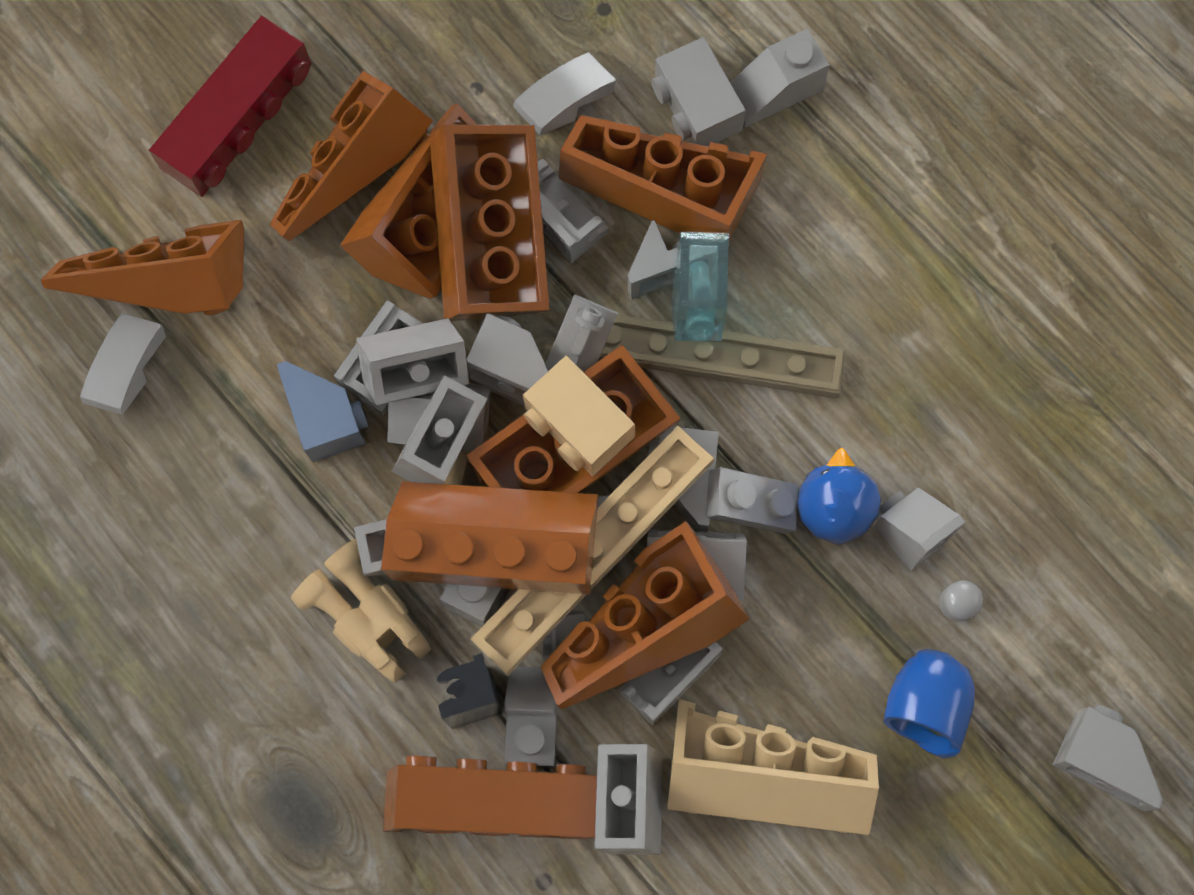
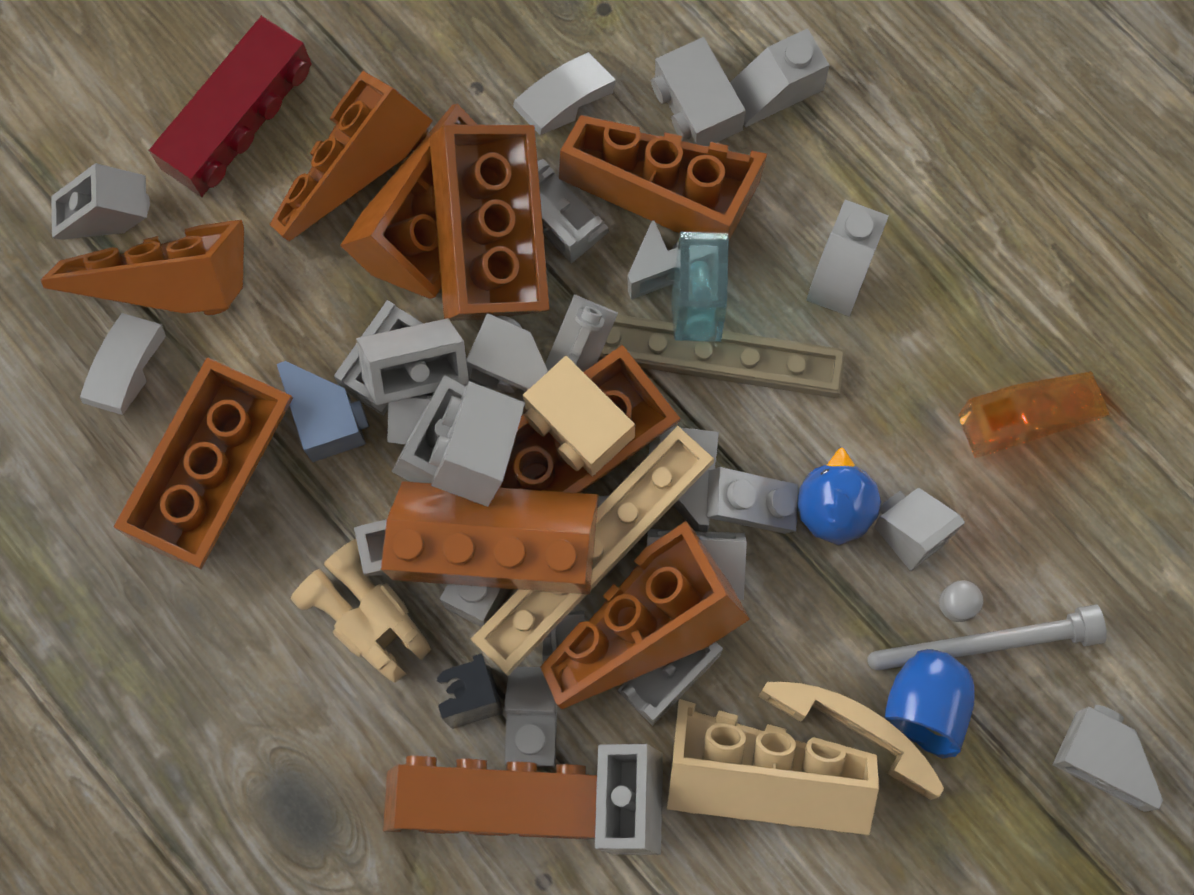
(99, 203): none -> light grey slope
(203, 464): none -> dark orange slope
(478, 443): none -> light grey brick
(846, 257): none -> light grey brick
(910, 764): none -> tan slope
(1030, 412): none -> clear orange slope
(1083, 626): none -> light grey piece

